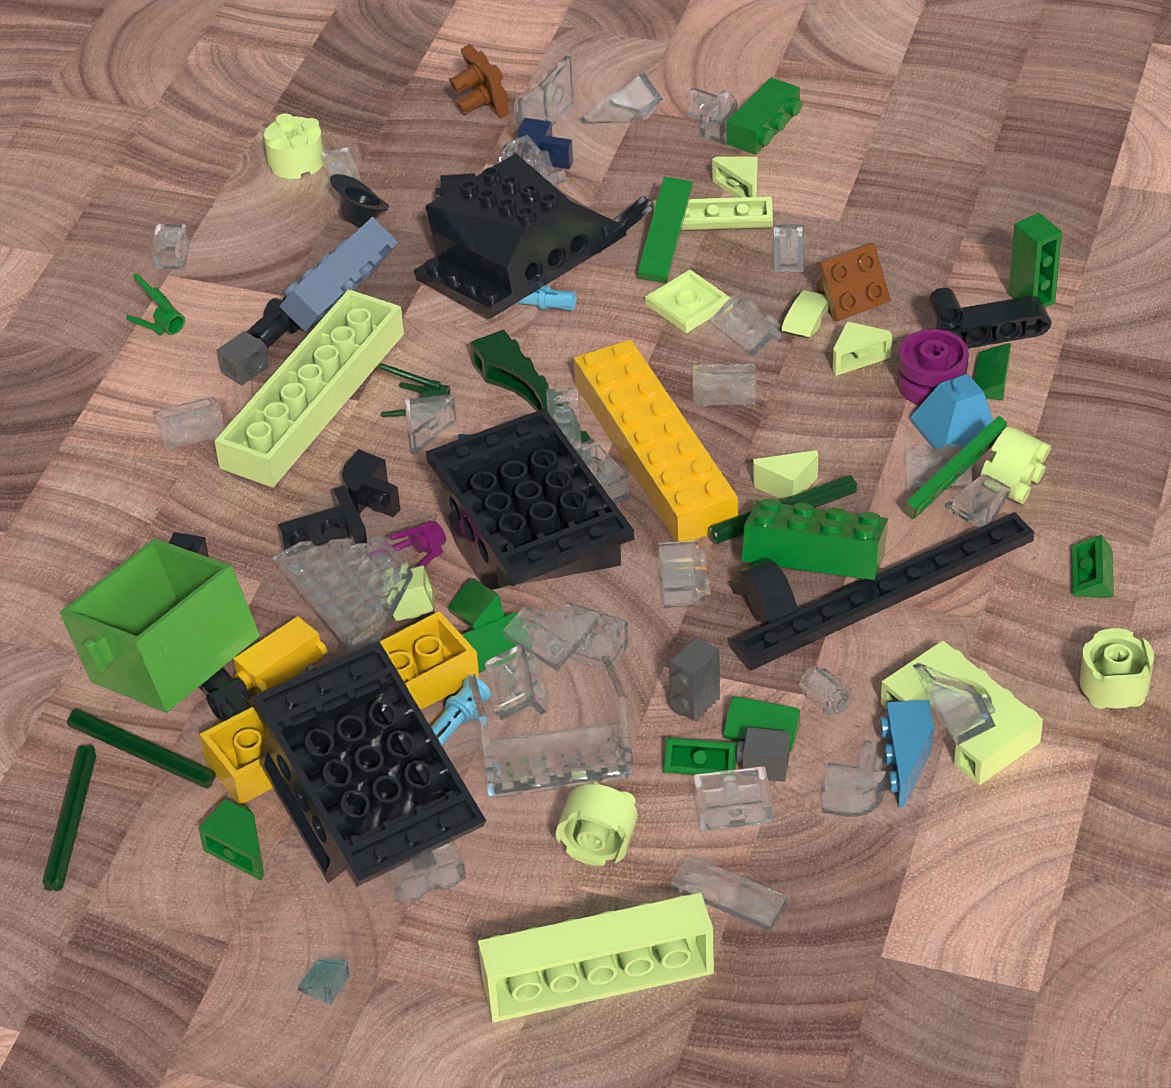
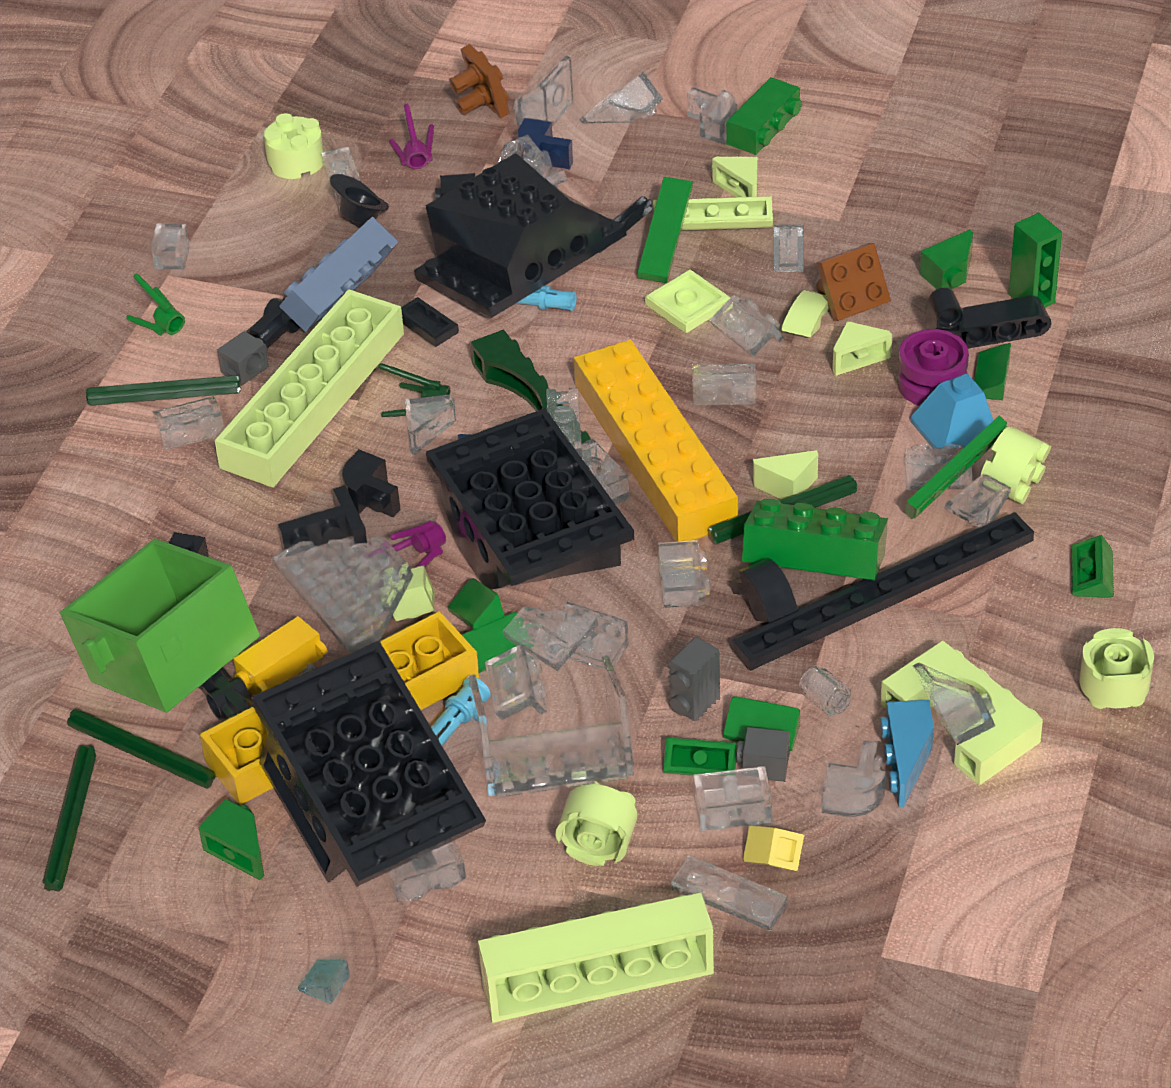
(163, 390): none -> dark green axle
(415, 152): none -> magenta plant
(428, 322): none -> black plate
(773, 847): none -> light yellow panel
(948, 261): none -> green slope

